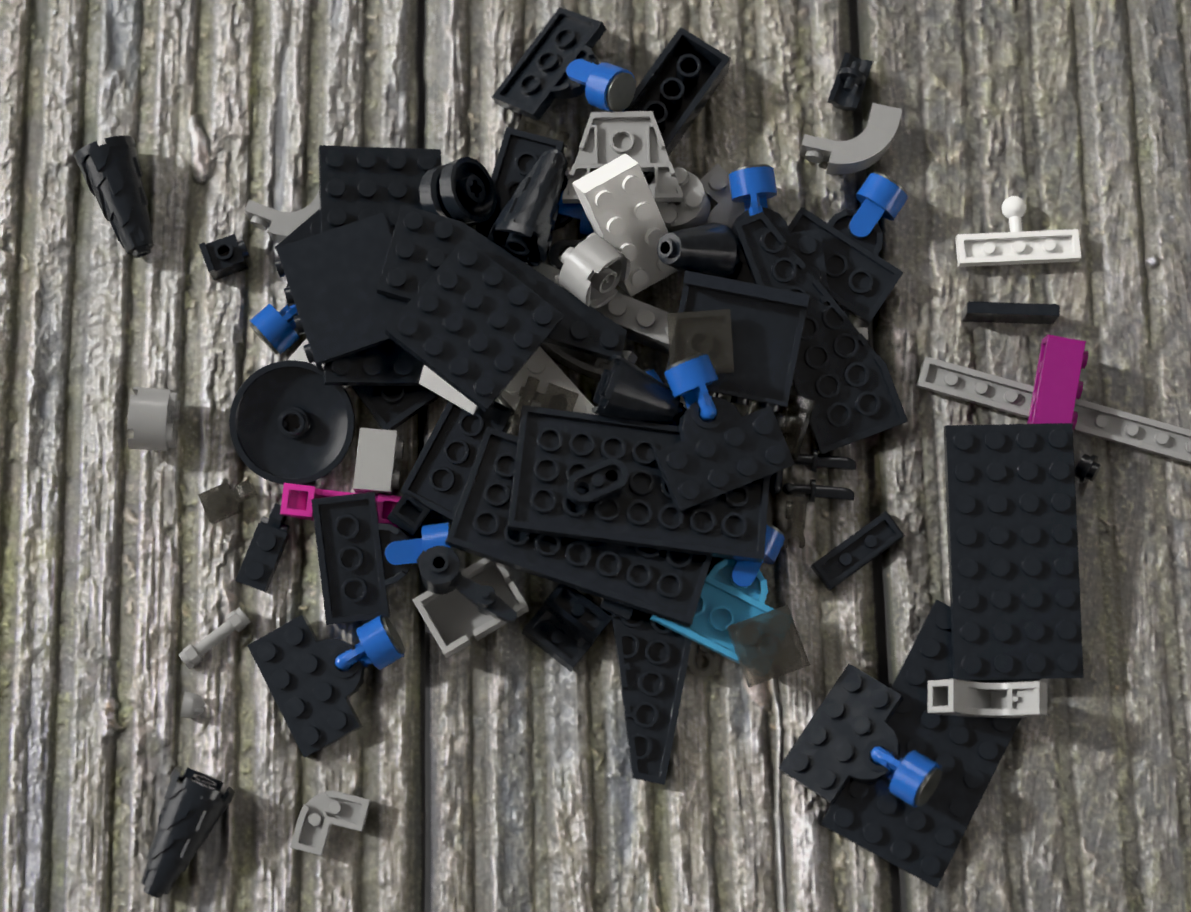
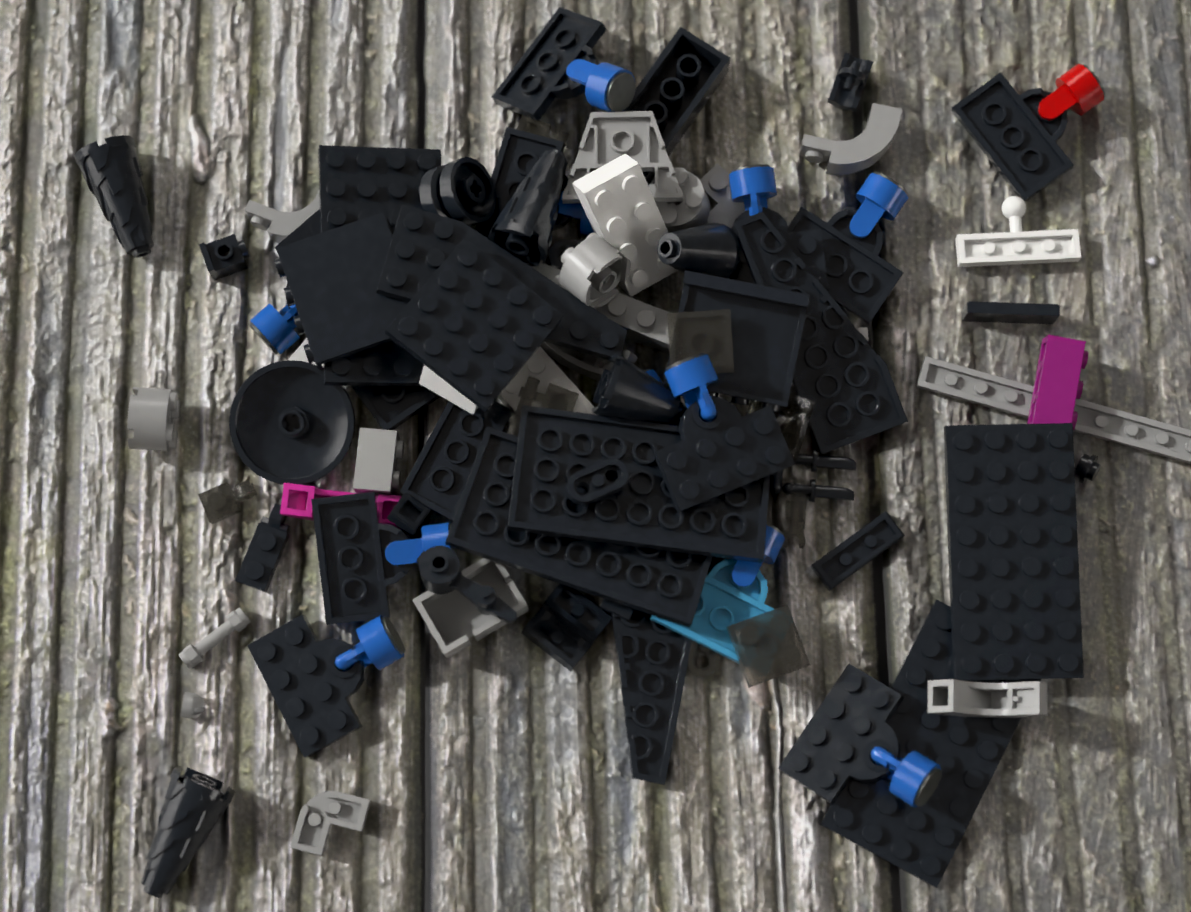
(1023, 129): none -> black plate

